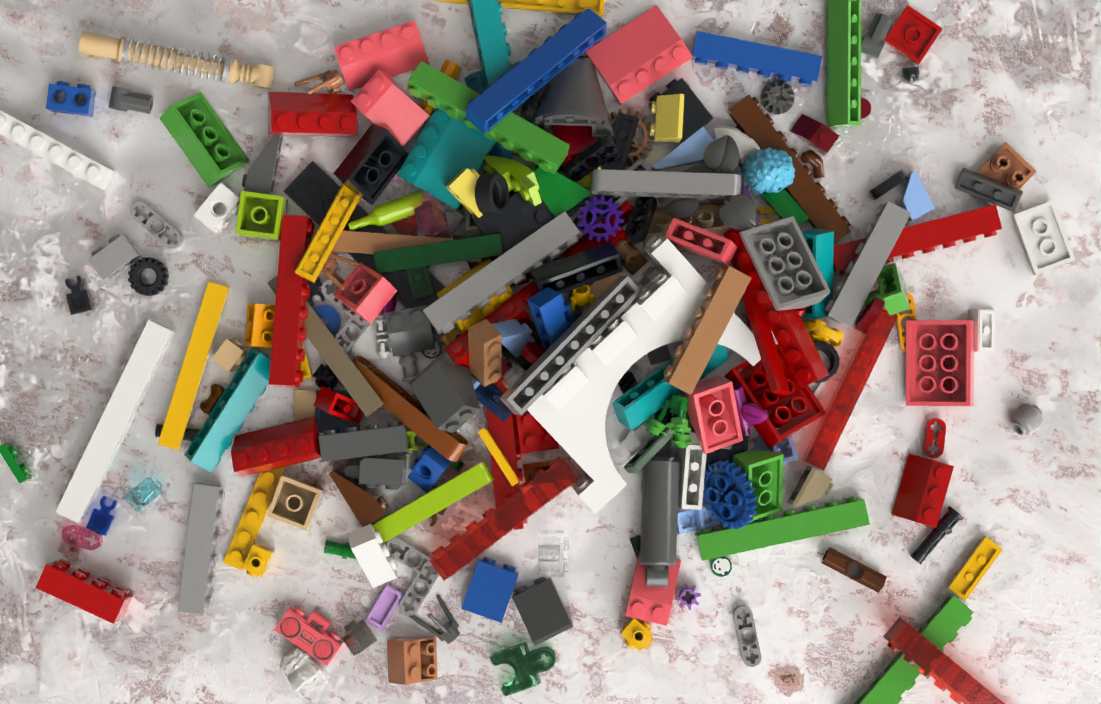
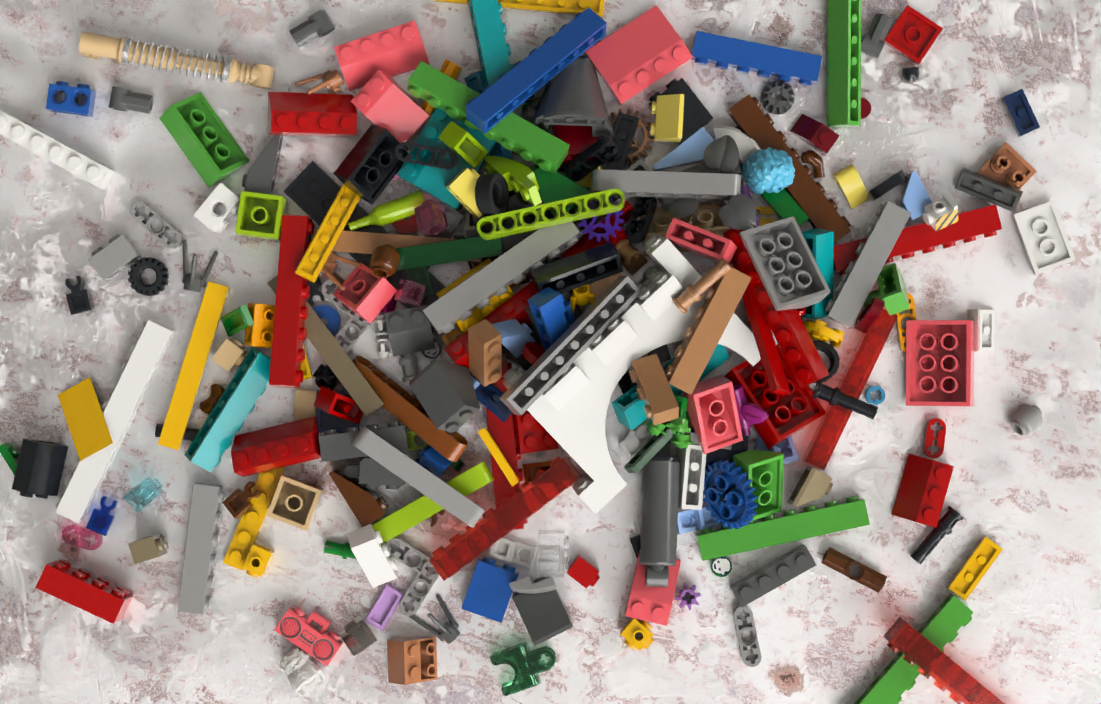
(39, 468): none -> black brick
(85, 419): none -> yellow sticker
(148, 548): none -> dark tan brick
(192, 280): none -> dark grey plant
(237, 320): none -> green tile
(240, 501): none -> reddish brown plate
(316, 26): none -> dark grey piece
(384, 261): none -> reddish brown head
(410, 292): none -> clear pink brick
(417, 476): none -> light grey beam
(440, 164): none -> black beam
(463, 144): none -> lime slope
(514, 552): none -> white slope
(526, 585): none -> light grey slope
(539, 212): none -> lime beam
(583, 572): none -> red brick
(654, 389): none -> medium nougat brick
(694, 292): none -> medium nougat pin
(772, 575): none -> dark grey brick
(835, 396): none -> black pin
(852, 186): none -> light yellow panel
(876, 401): none -> dark azure bush
(941, 213): none -> white brick
(1020, 112): none -> dark blue plate

